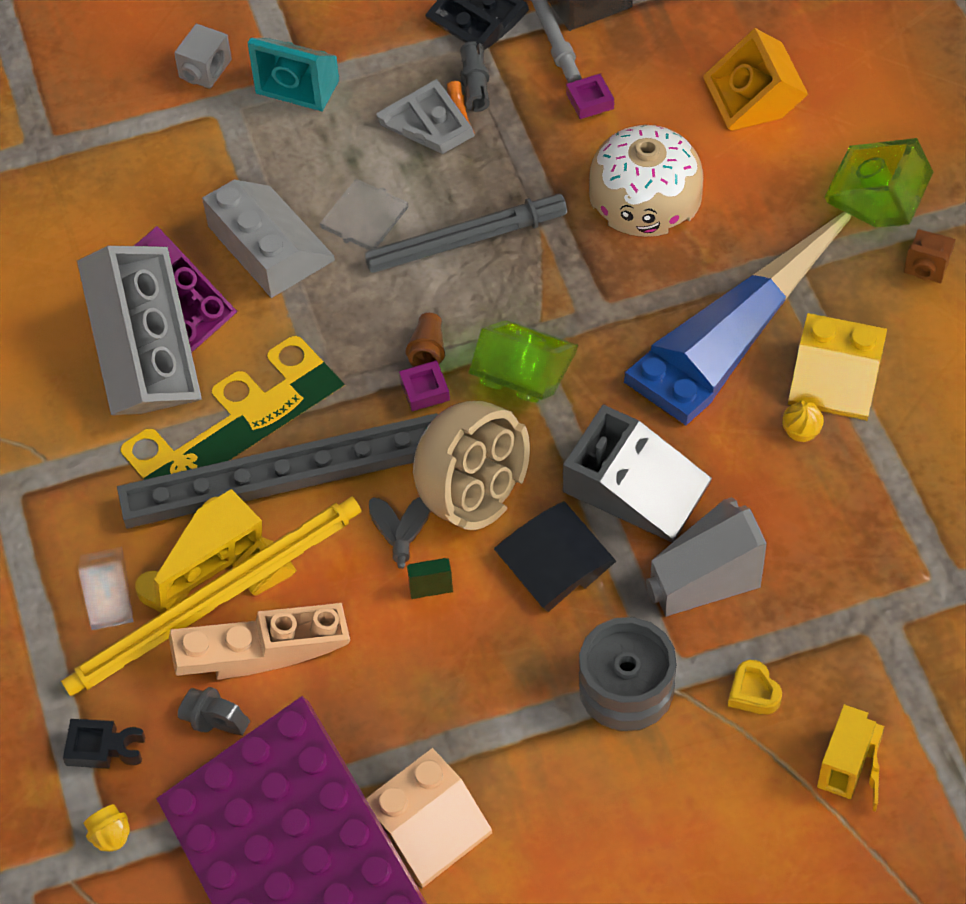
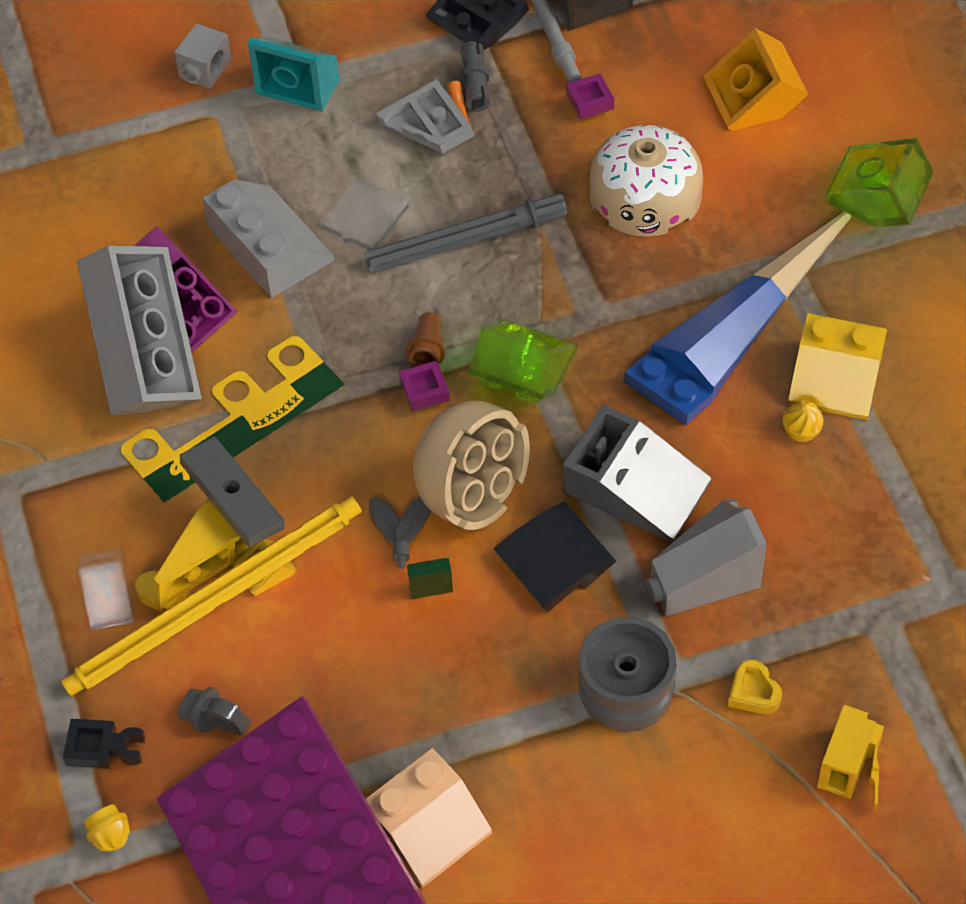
(232, 491): none -> dark grey tile
(252, 647): light nougat slope -> none
(273, 471): dark grey plate -> none
(929, 256): dark orange bracket -> none

